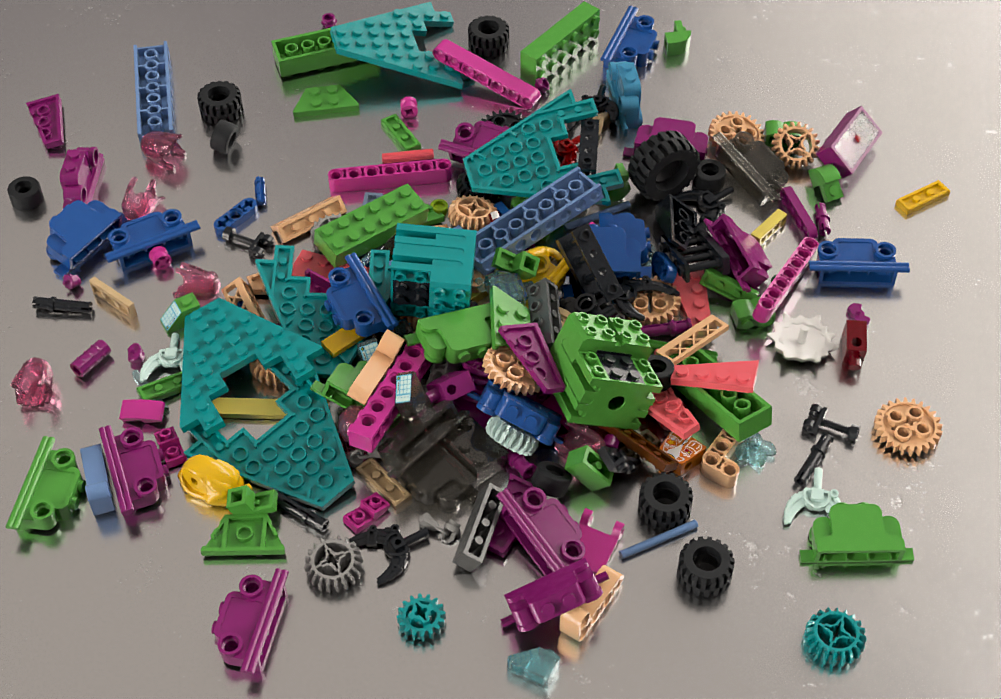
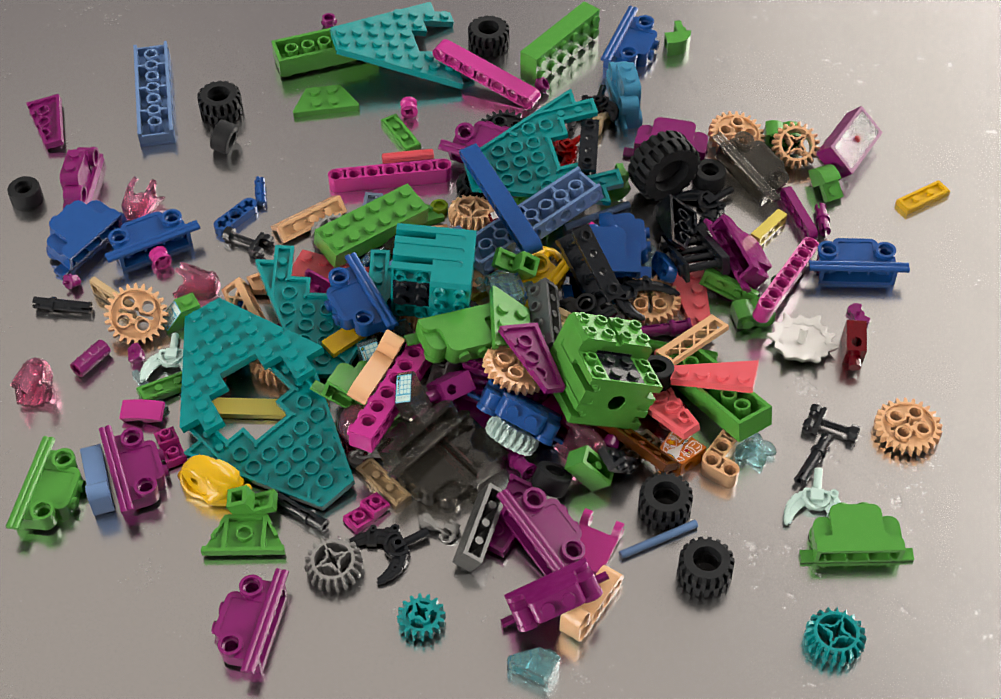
(130, 331): none -> light nougat gear
(159, 144): clear pink hair -> none
(500, 199): none -> blue beam

